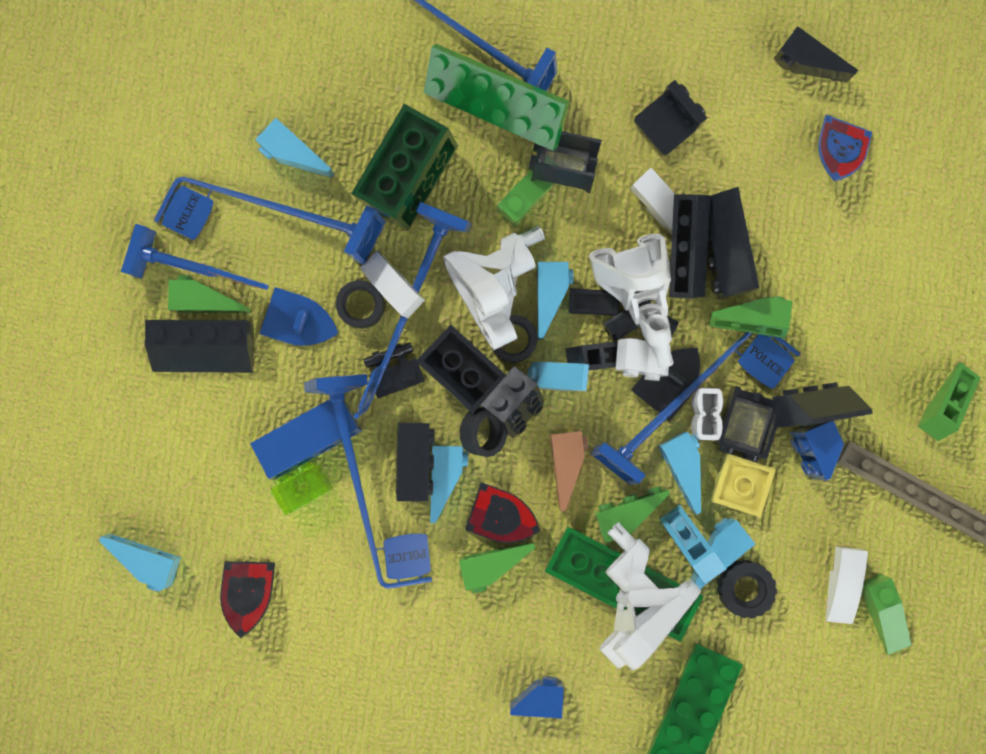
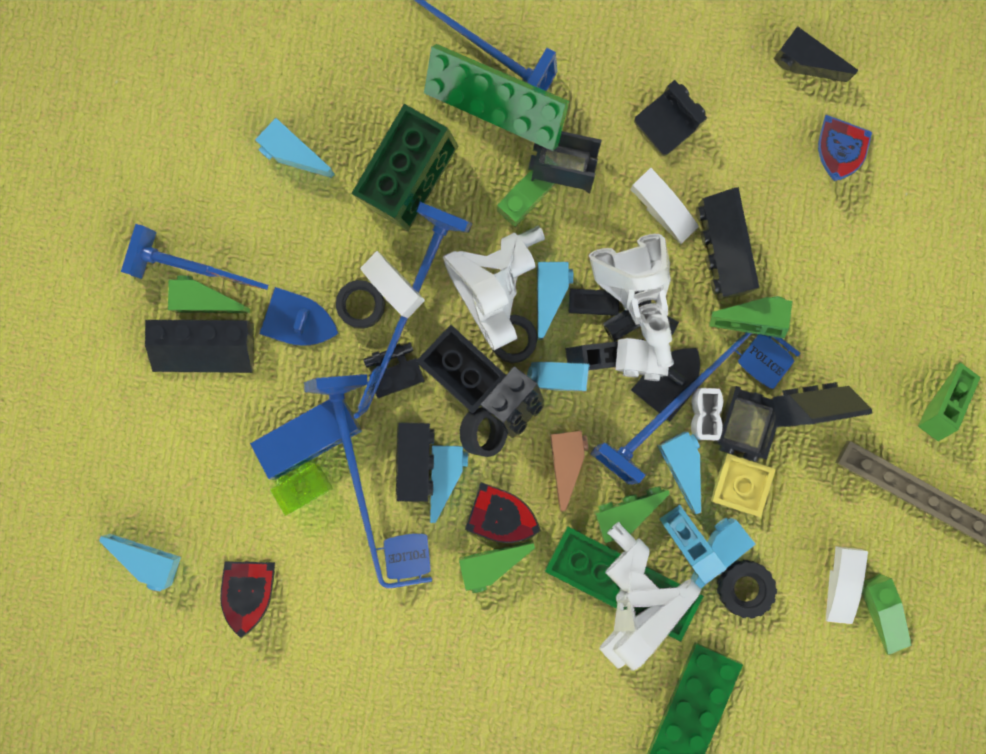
(190, 211): blue piece -> none
(540, 699): blue slope -> none
(689, 245): black brick -> none
(819, 449): blue slope -> none

